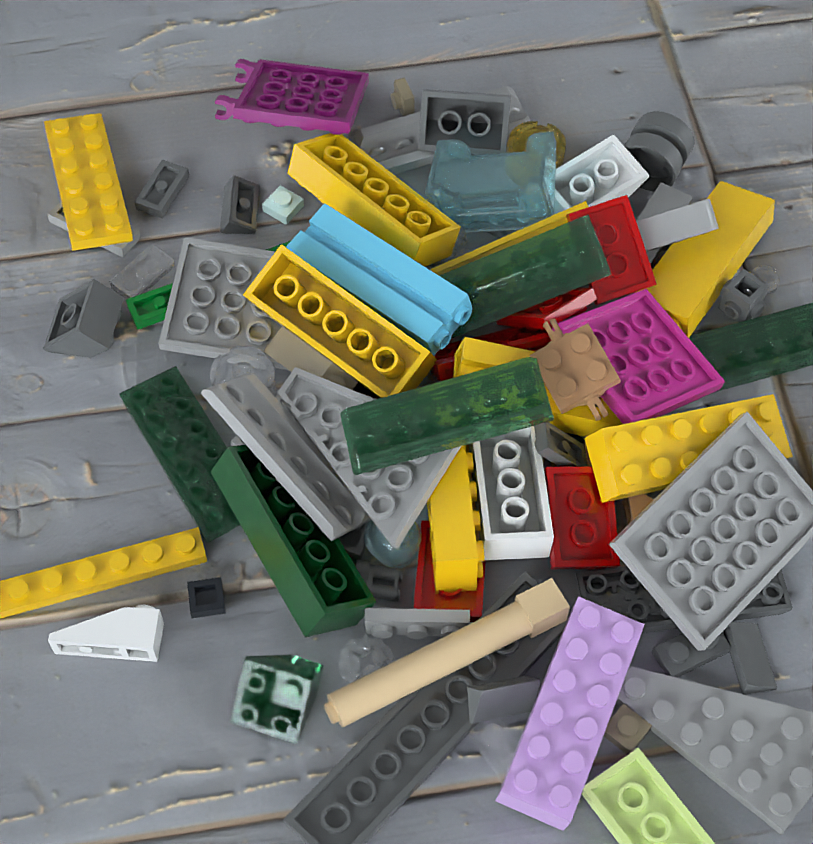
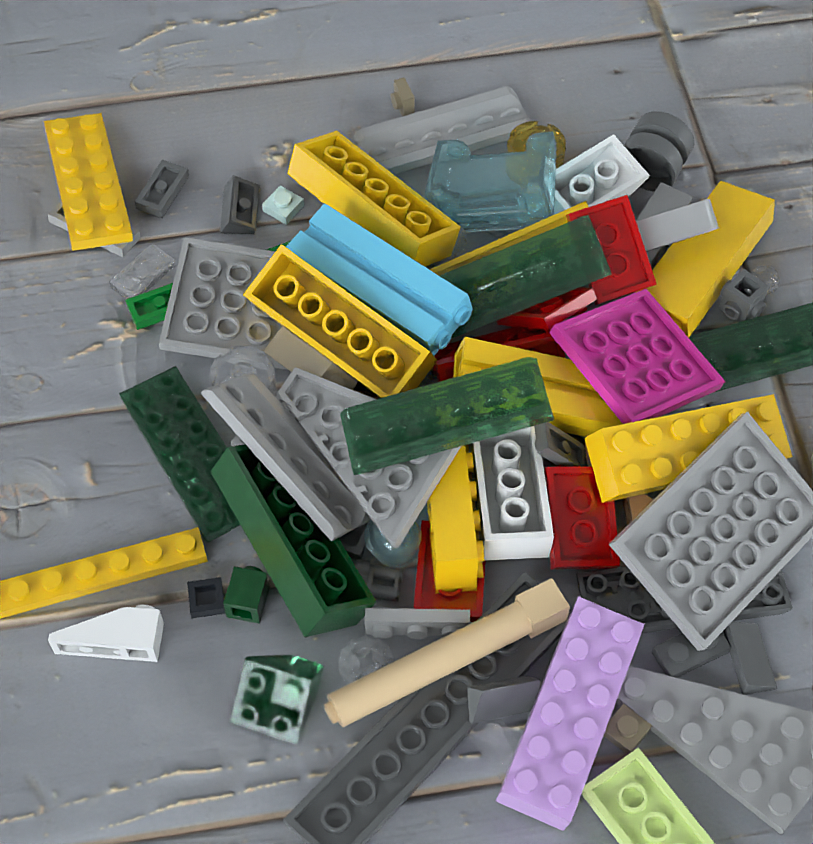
(85, 321): dark grey slope -> none
(246, 594): none -> dark green brick
(296, 96): magenta plate -> none
(471, 117): dark grey slope -> none
(576, 369): medium nougat plate -> none

